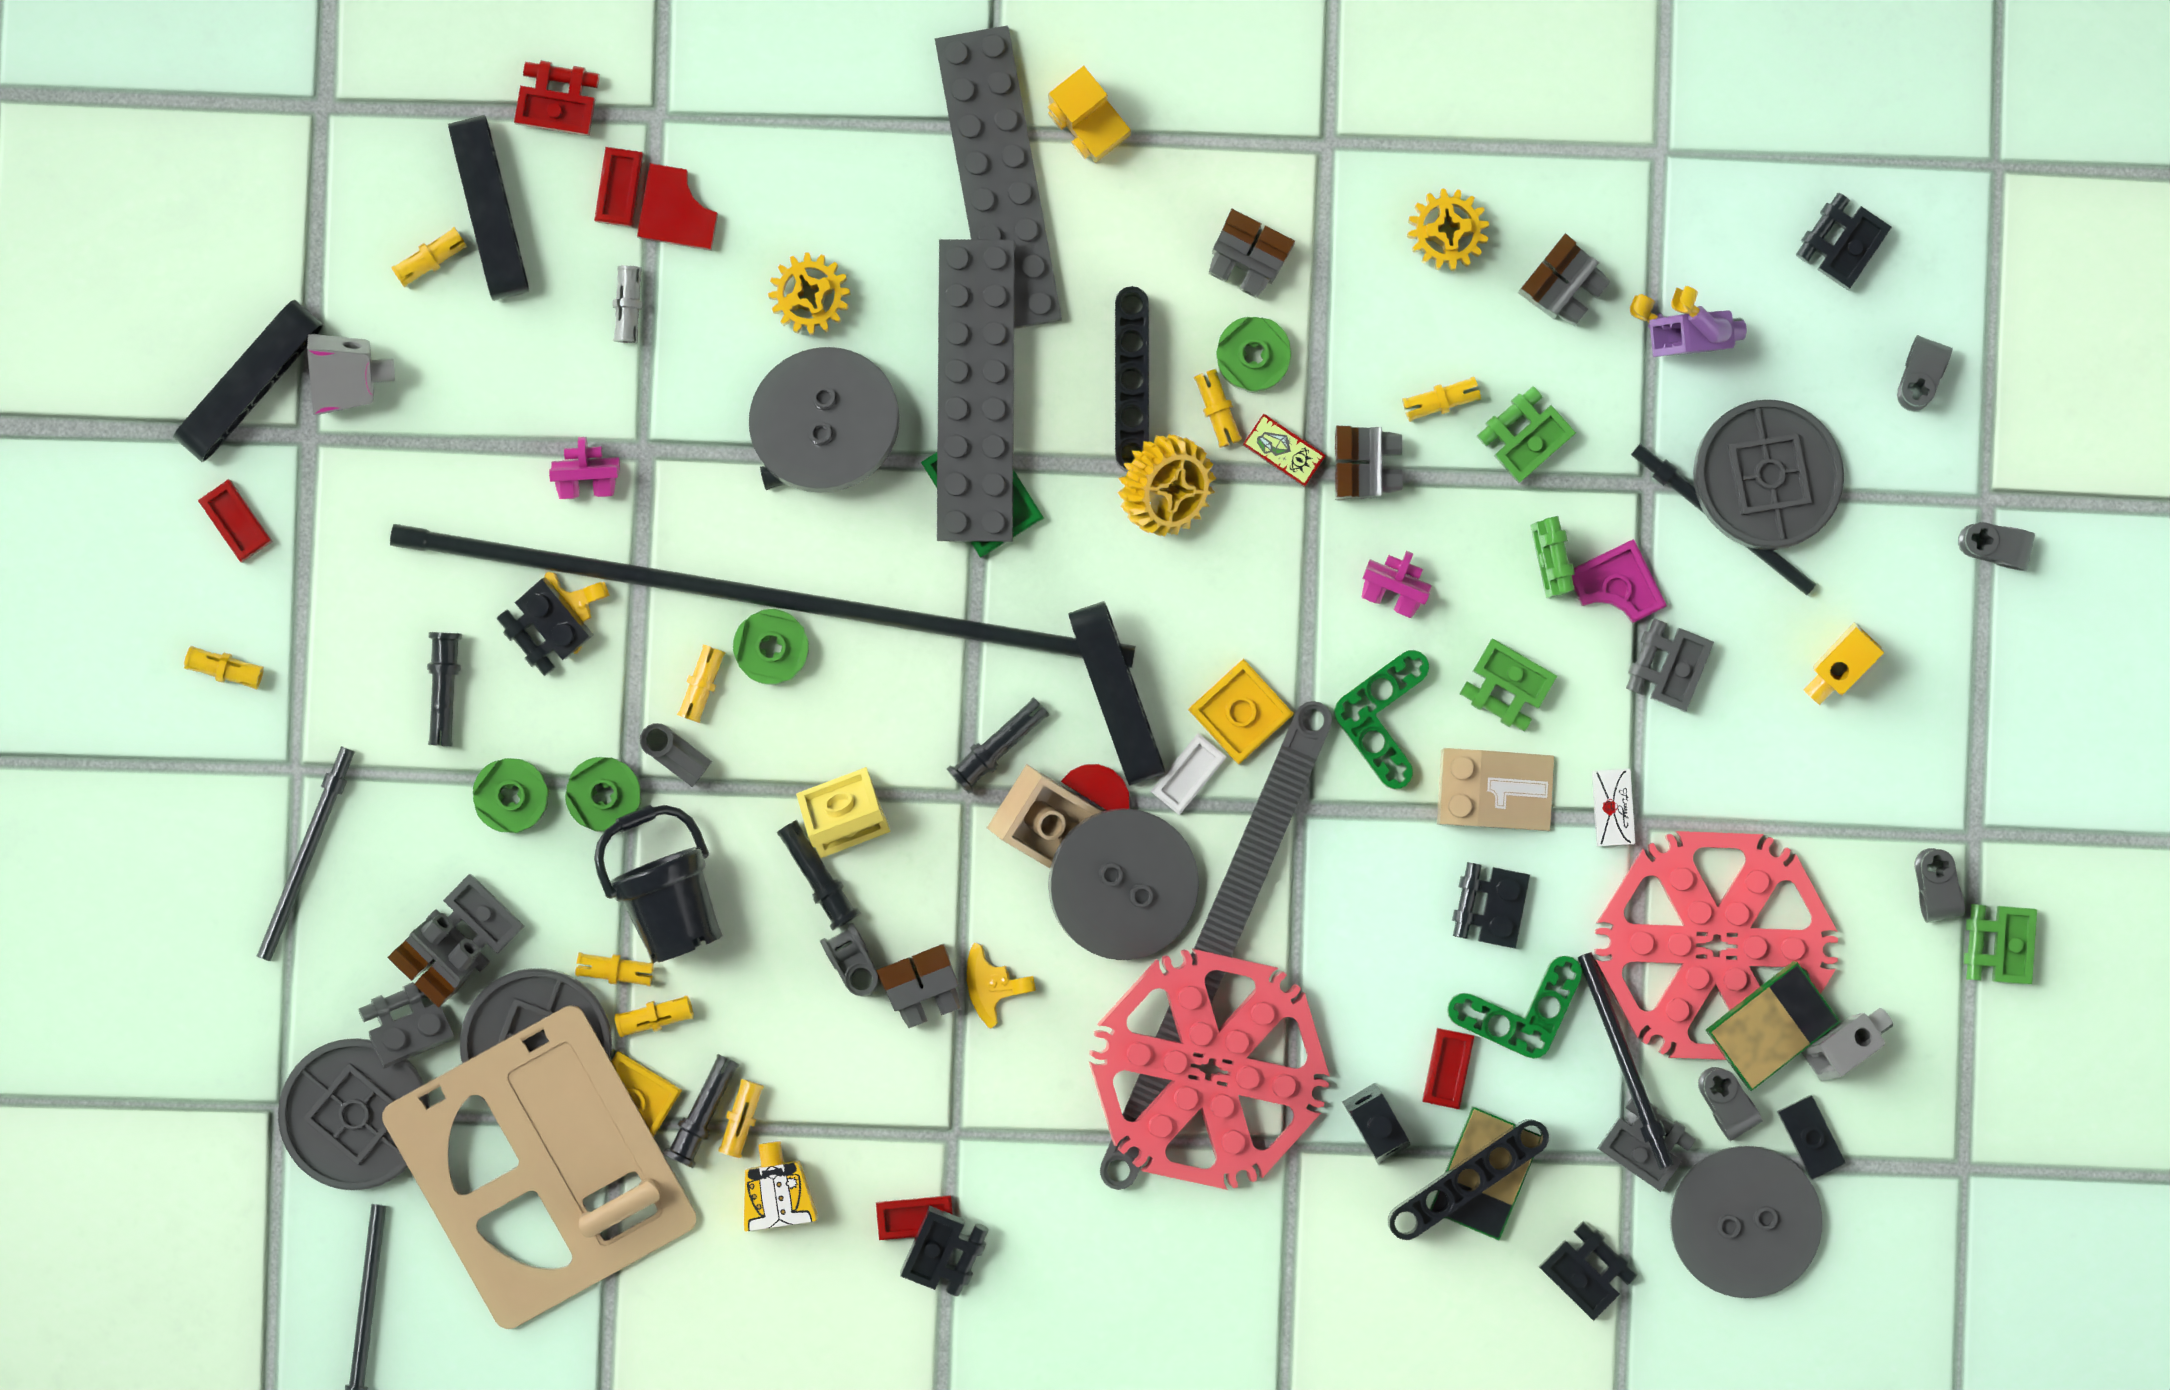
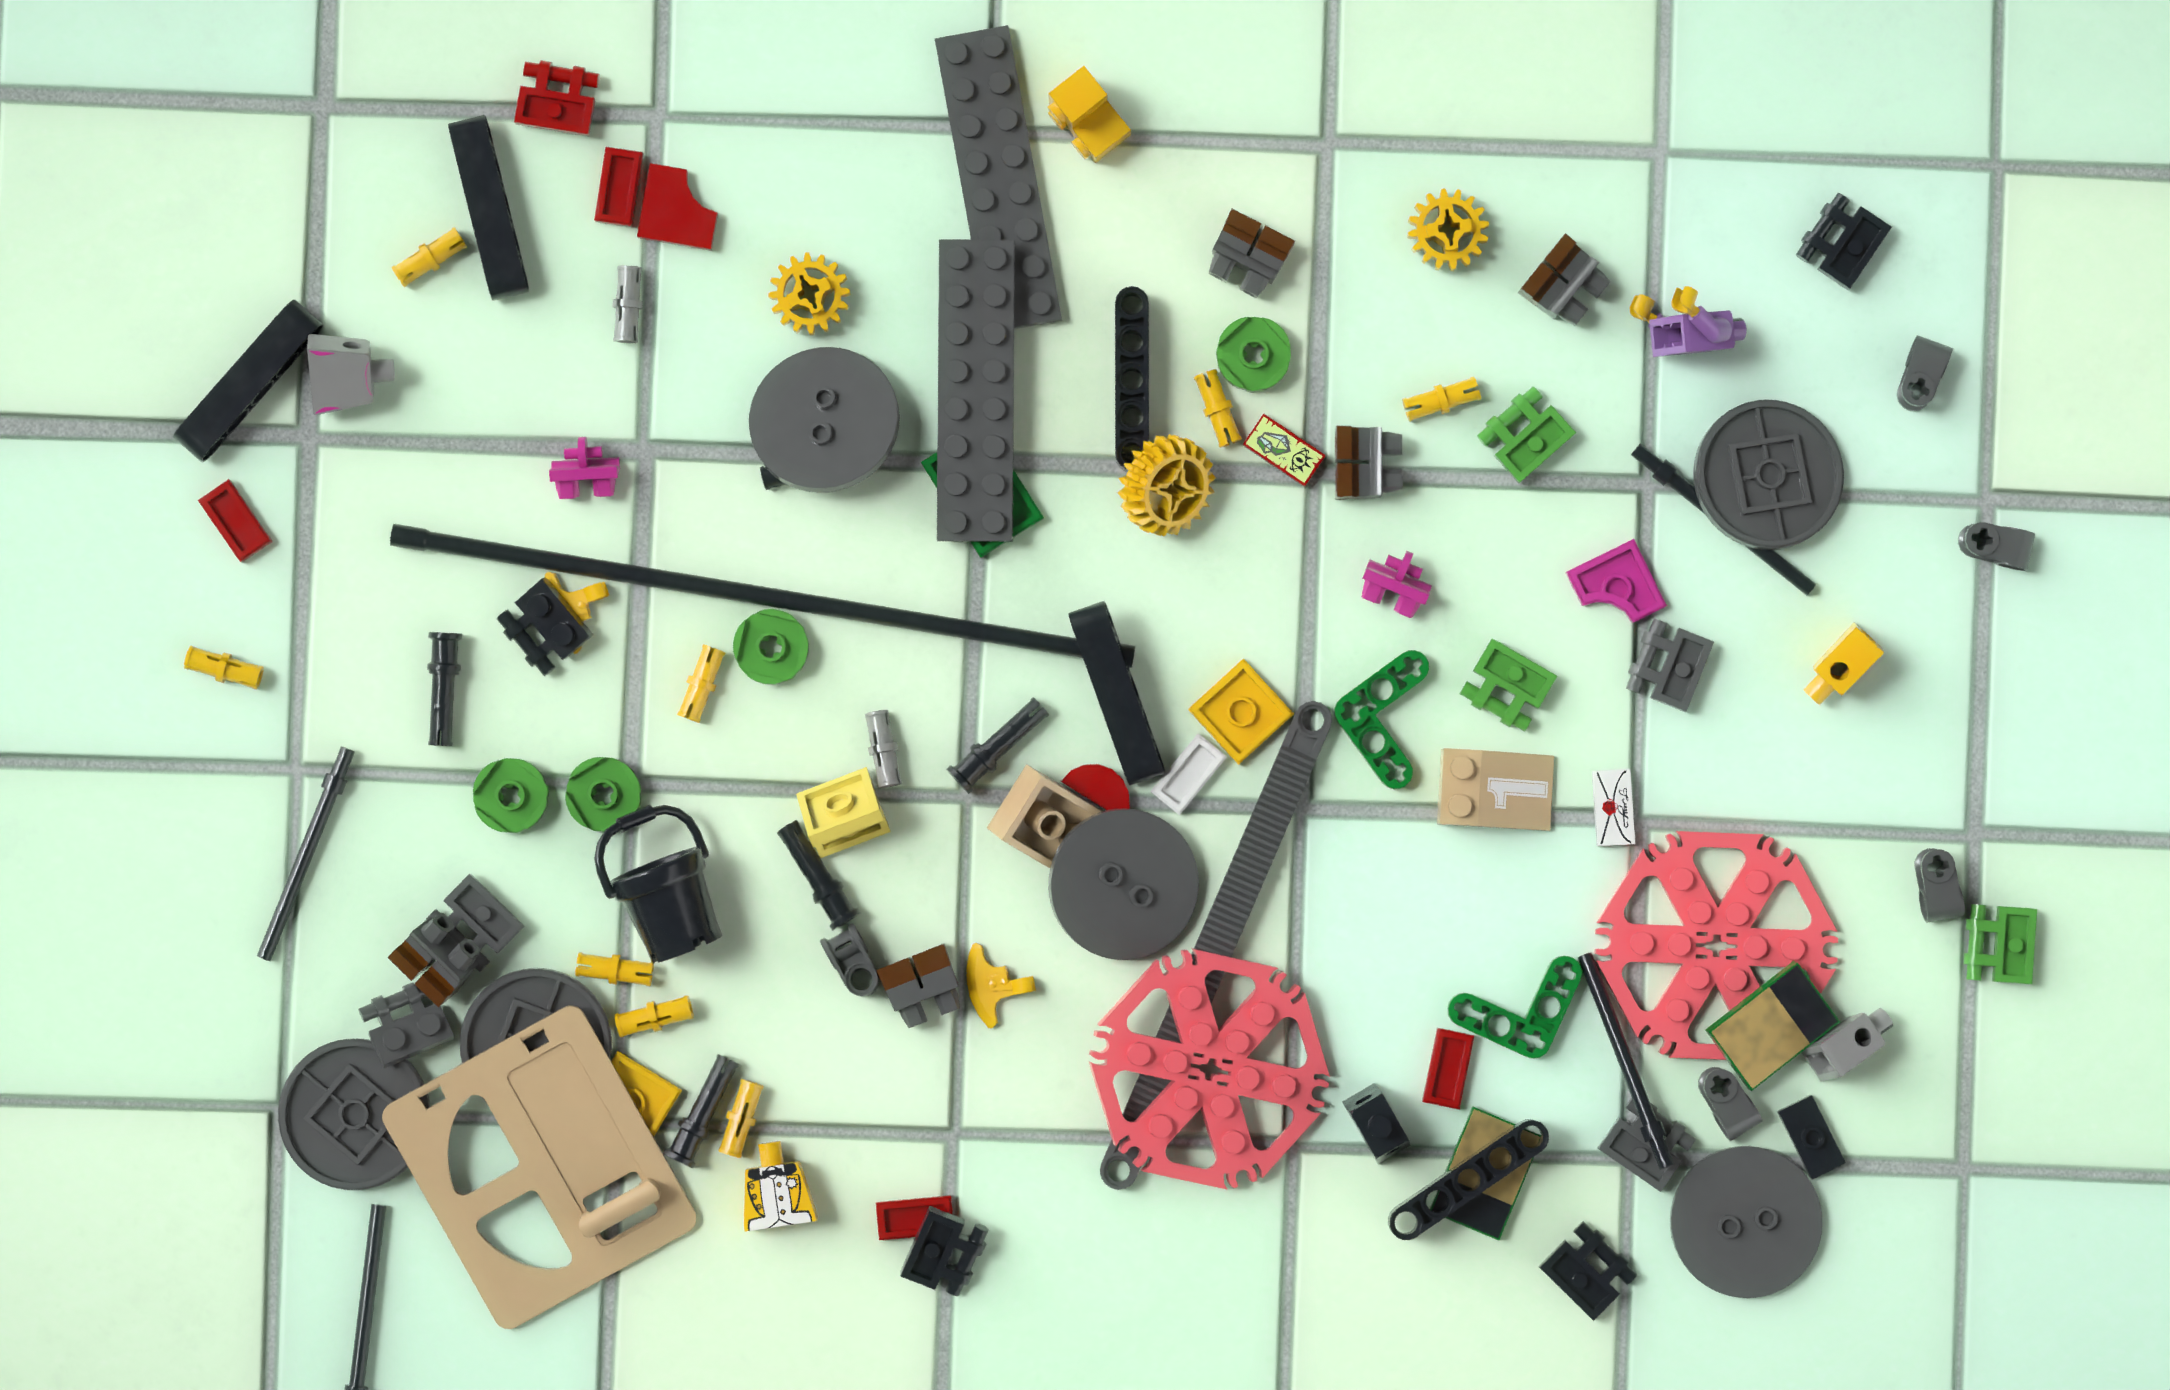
(677, 756): dark grey piece -> none
(883, 748): none -> light grey pin
(1502, 906): black plate -> none
(1552, 557): bright green plate -> none

